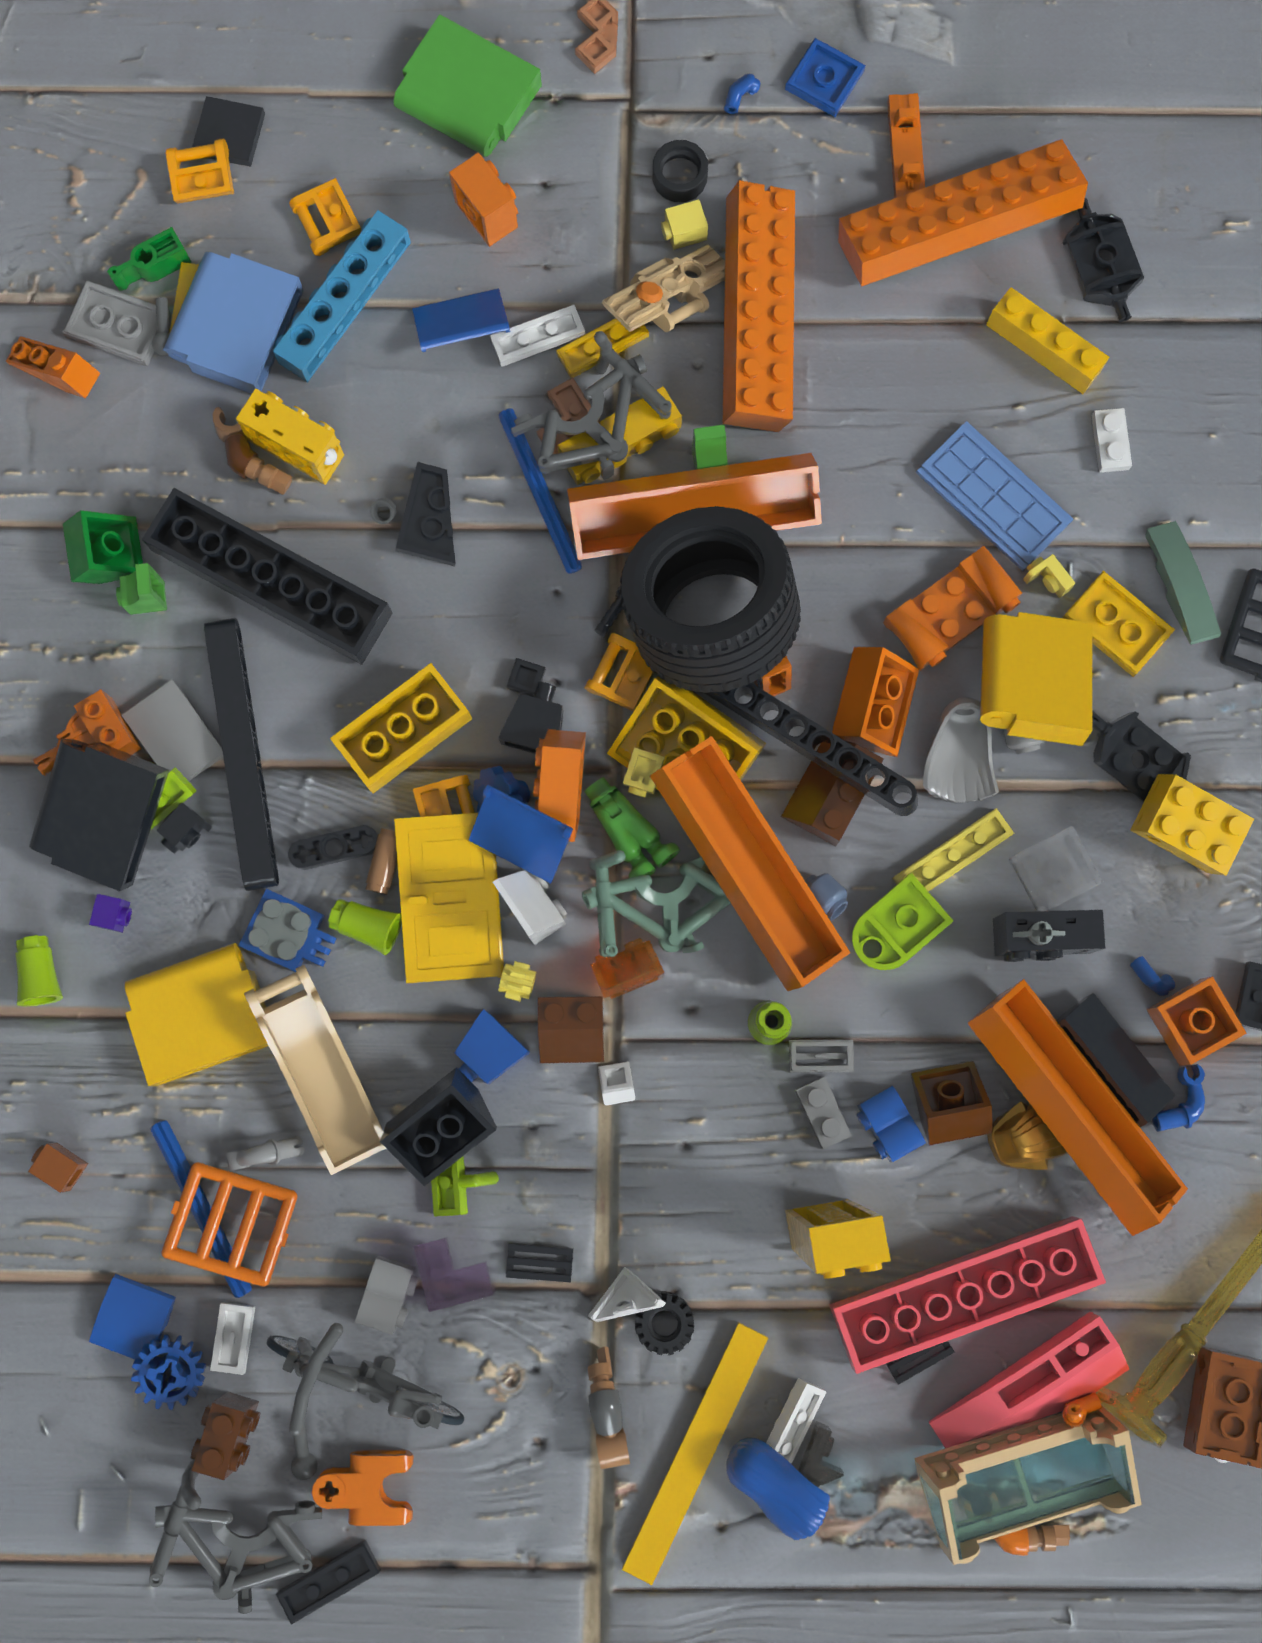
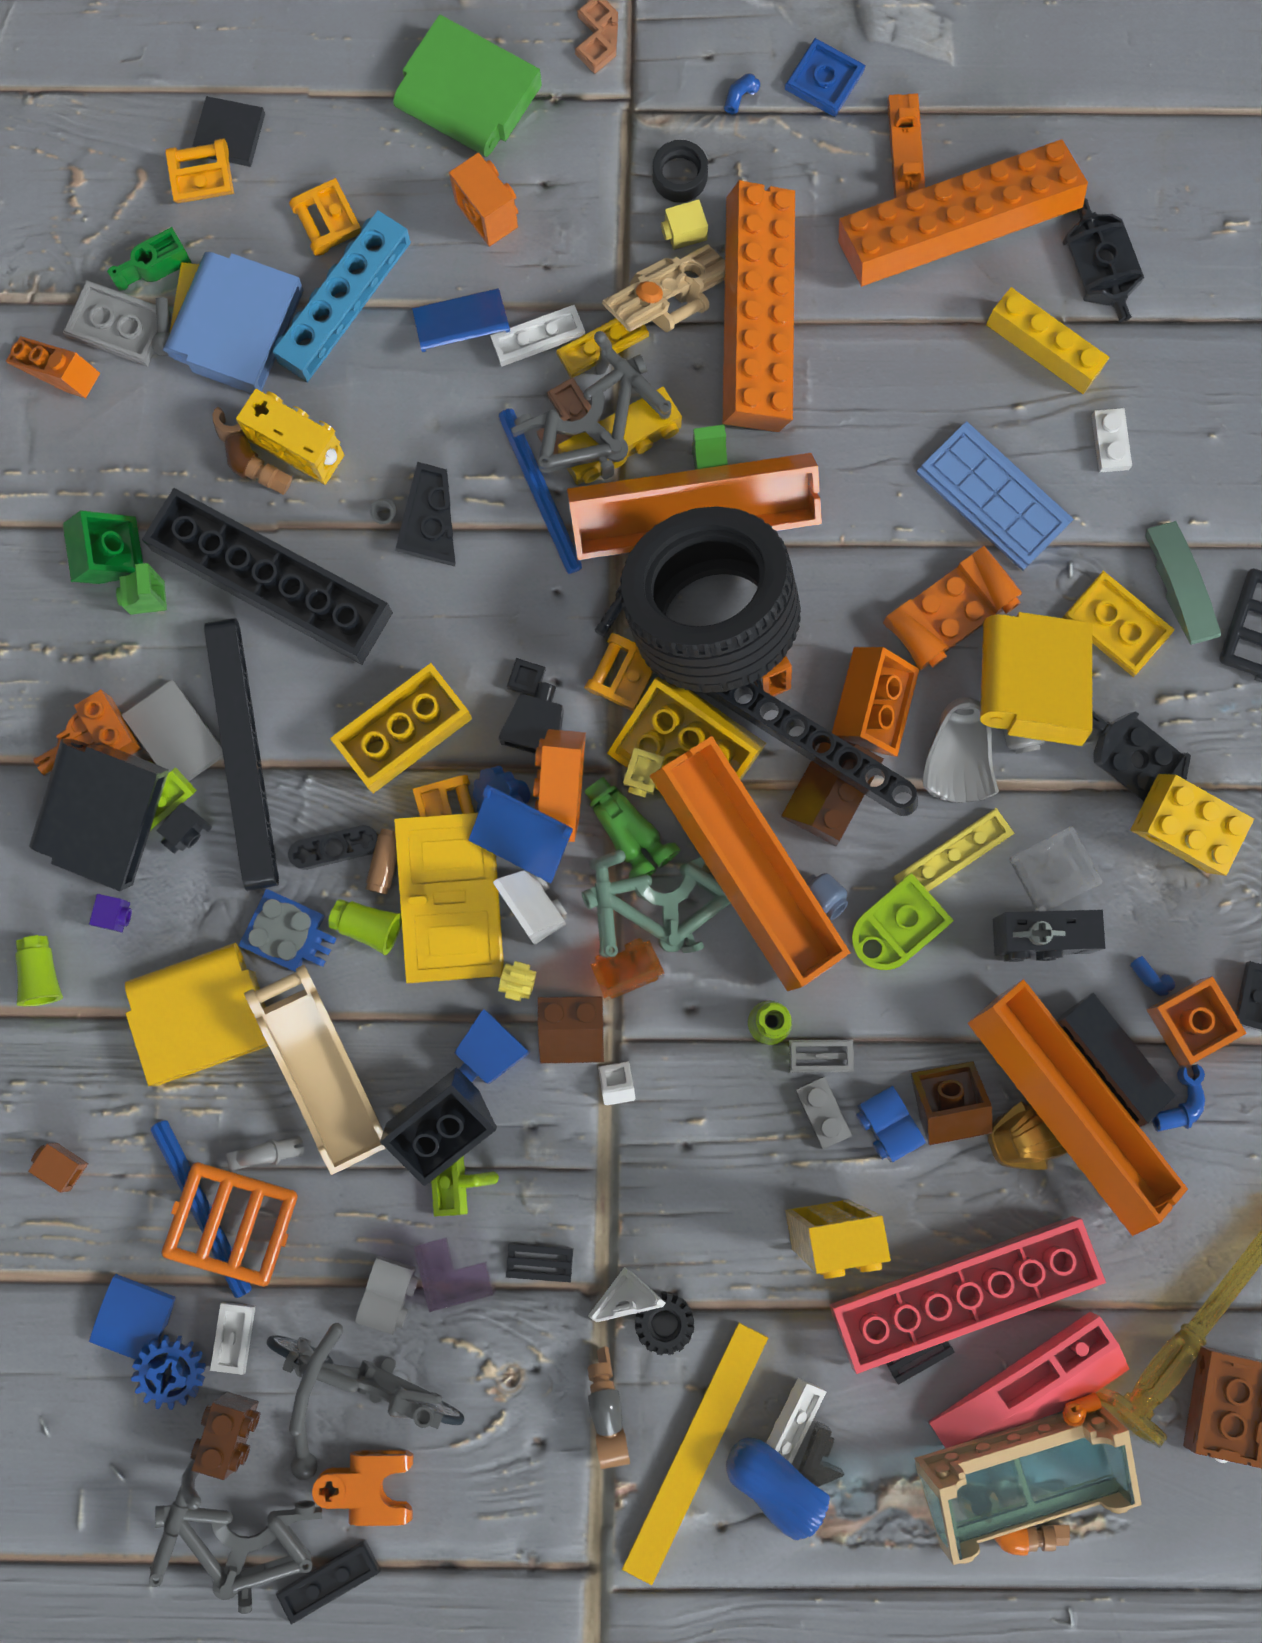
(1054, 575): light yellow bracket -> none

